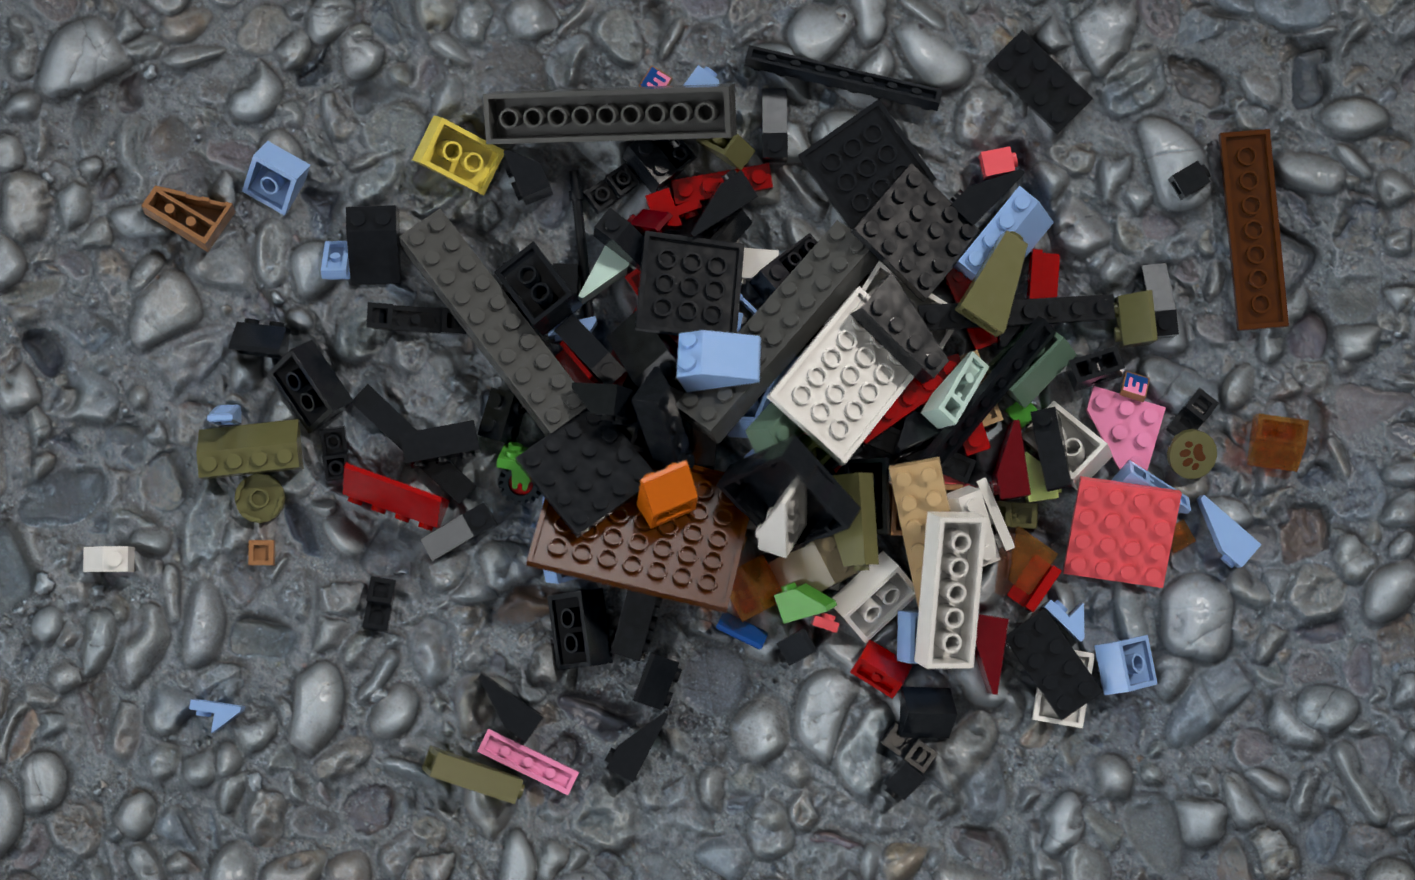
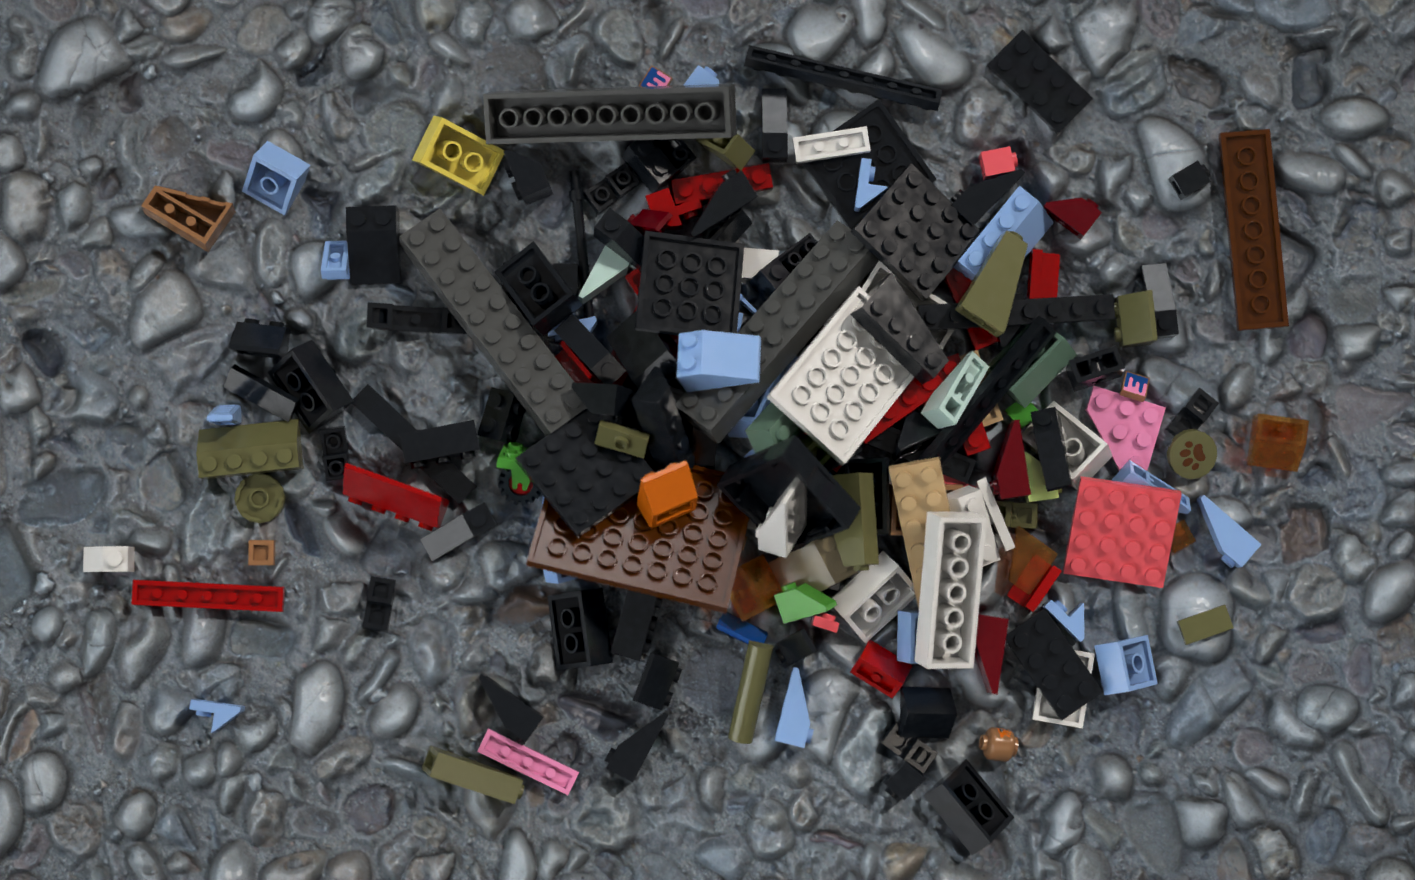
(208, 595): none -> red plate
(261, 393): none -> black tile
(622, 439): none -> olive plate
(750, 692): none -> olive brick
(794, 716): none -> light blue slope
(831, 145): none -> white plate
(867, 192): none -> light blue slope
(969, 807): none -> black slope
(998, 744): none -> medium nougat head
(1074, 214): none -> dark red slope
(1205, 624): none -> olive tile

